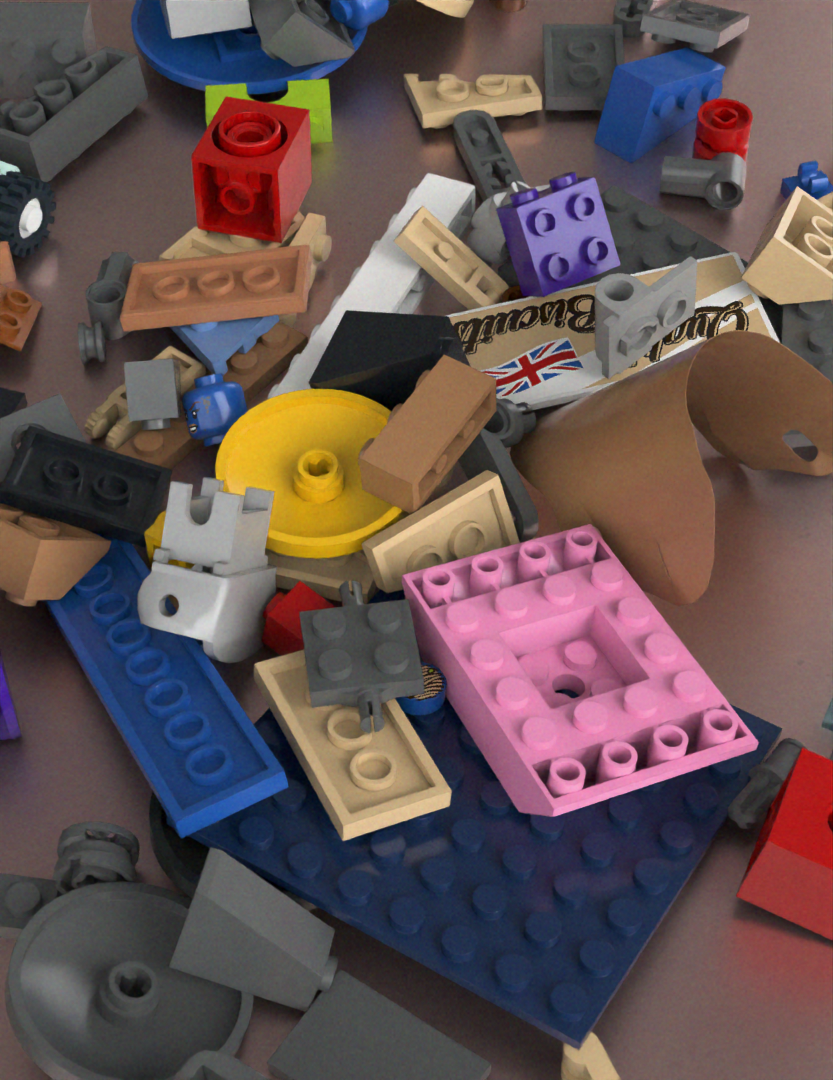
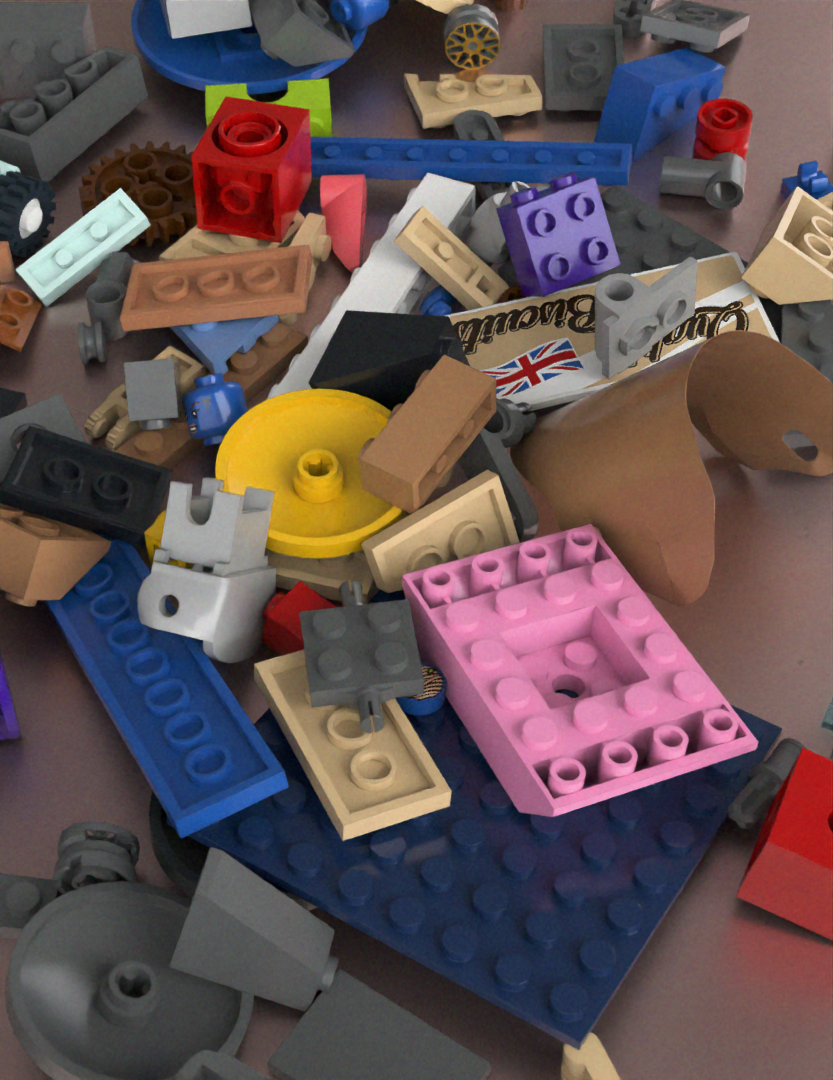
(83, 247): none -> light aqua plate
(154, 180): none -> reddish brown gear
(345, 207): none -> coral piece
(437, 302): none -> blue arm
(470, 159): none -> blue plate
(480, 45): none -> dark grey wheel

